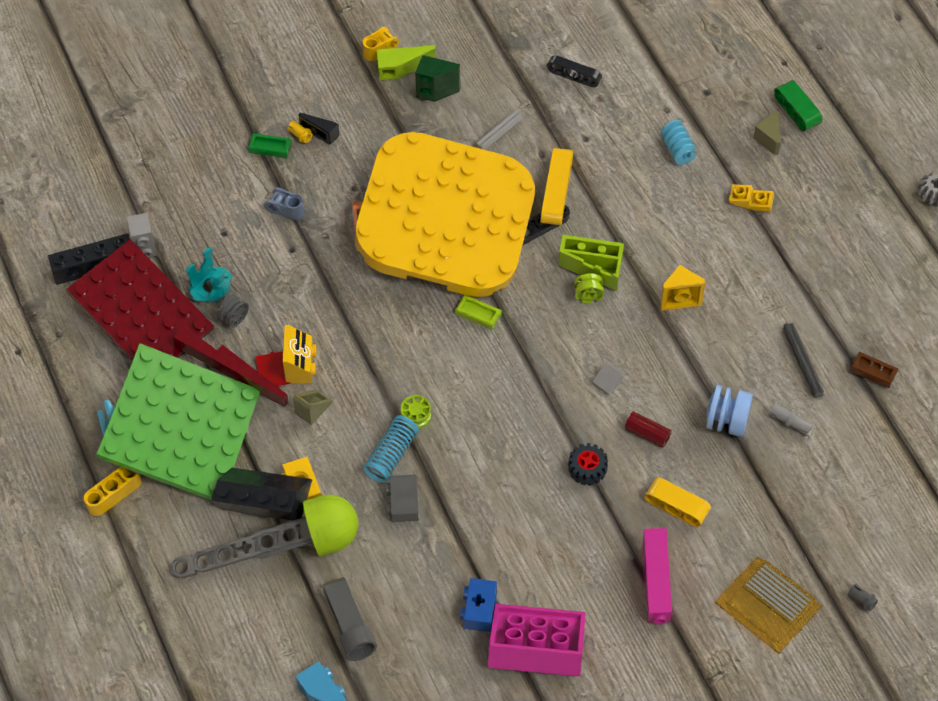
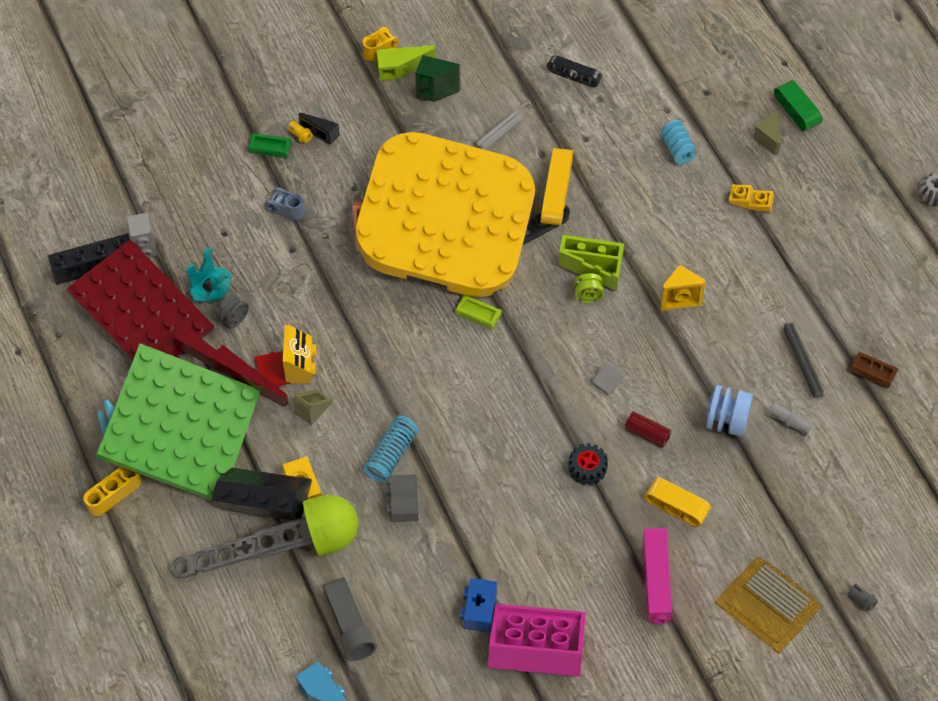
(416, 410): lime wheel -> none

